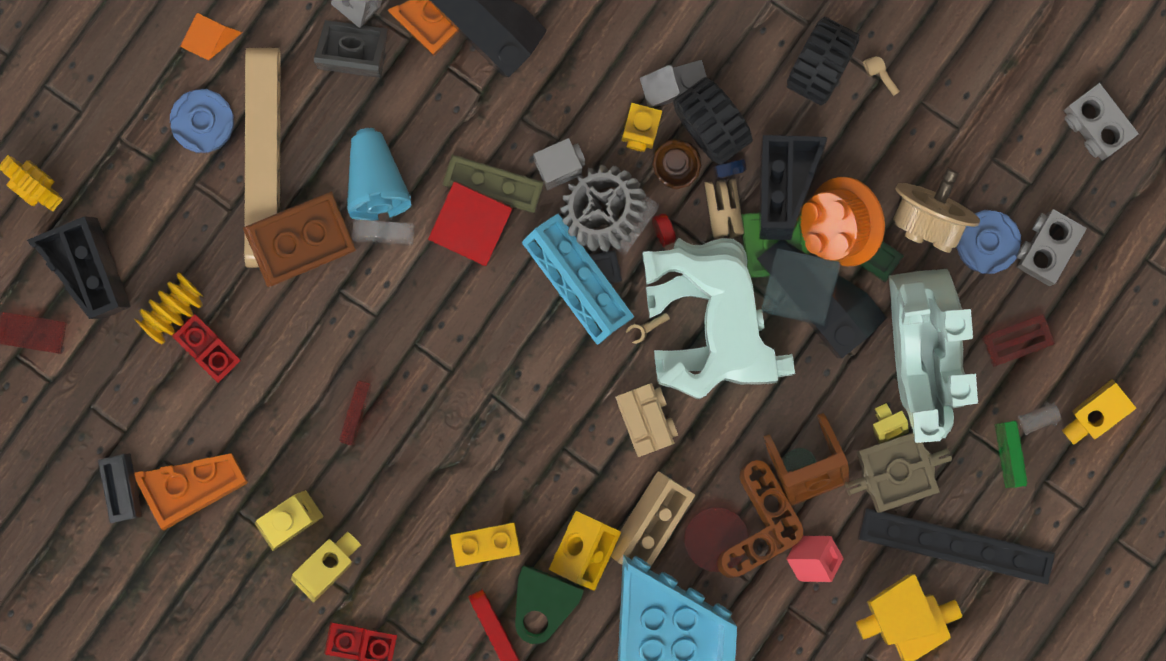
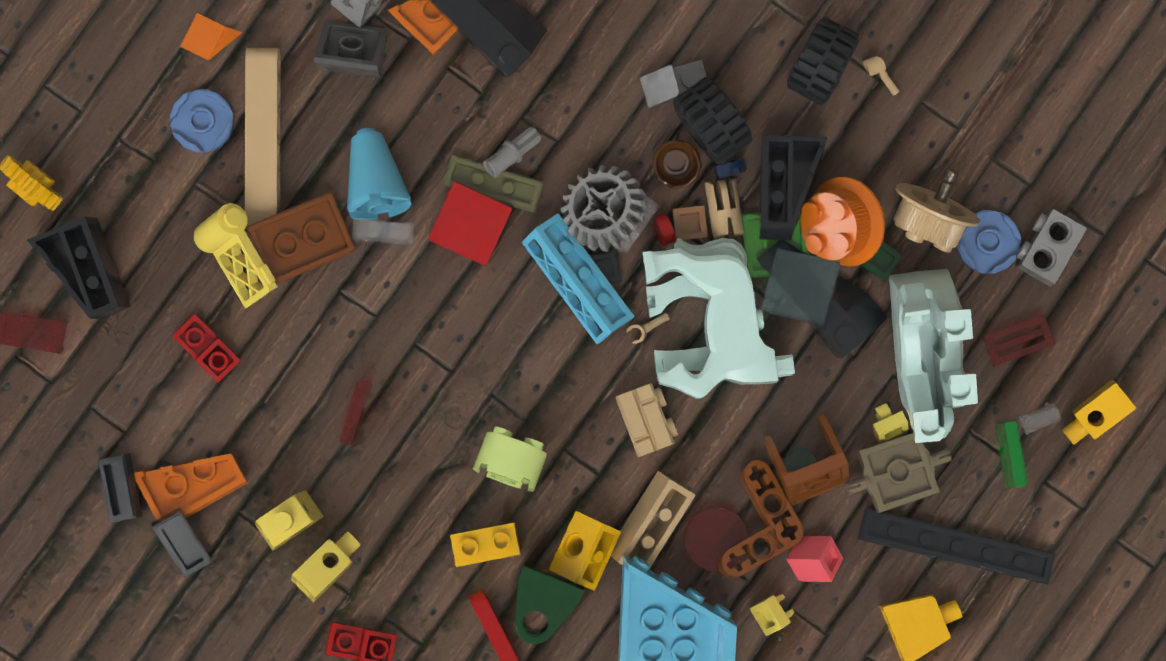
(170, 309): yellow piece -> none
(182, 542): none -> black tile
(225, 237): none -> light yellow piece
(511, 152): none -> light grey axle
(511, 459): none -> yellowish green brick
(559, 163): light grey brick -> none
(641, 127): yellow bracket -> none
(690, 223): none -> medium nougat tile
(771, 615): none -> light yellow tile
(899, 613): yellow torso -> none
(1107, 117): light grey brick -> none

